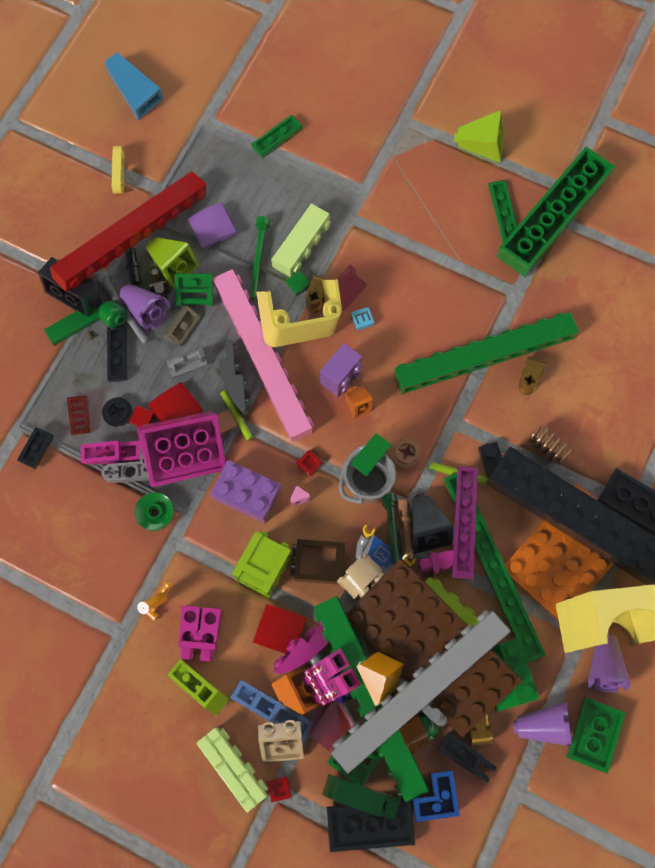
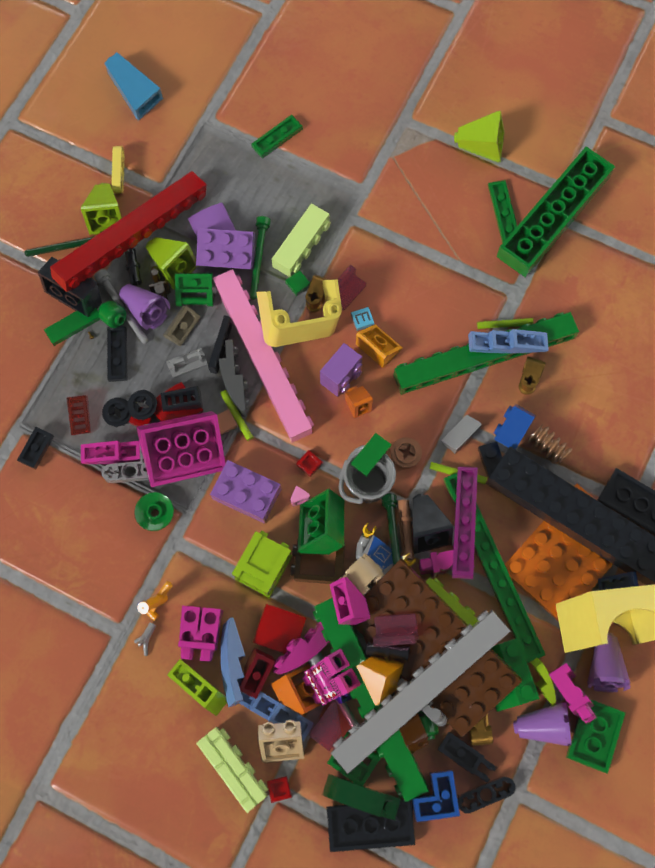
(56, 247): none -> dark green piece
(100, 209): none -> lime slope
(142, 396): none -> black gear
(145, 637): none -> light grey bar
(189, 392): none -> black slope
(219, 347): none -> black tile
(225, 248): none -> medium lavender brick
(231, 654): none -> medium blue slope
(256, 672): none -> dark red slope
(321, 524): none -> green slope
(349, 602): none -> dark pink slope
(377, 345): none -> light orange slope
(388, 652): none -> black pin
(395, 630): none -> clear pink panel
(461, 433): none -> light grey slope
(498, 783): none -> black beam
(504, 323): none -> lime bar
(508, 342): none -> medium blue slope
(514, 427): none -> blue brick
(545, 684): none -> lime slope
(579, 702): none -> dark pink hips
(618, 581): none -> dark blue plate

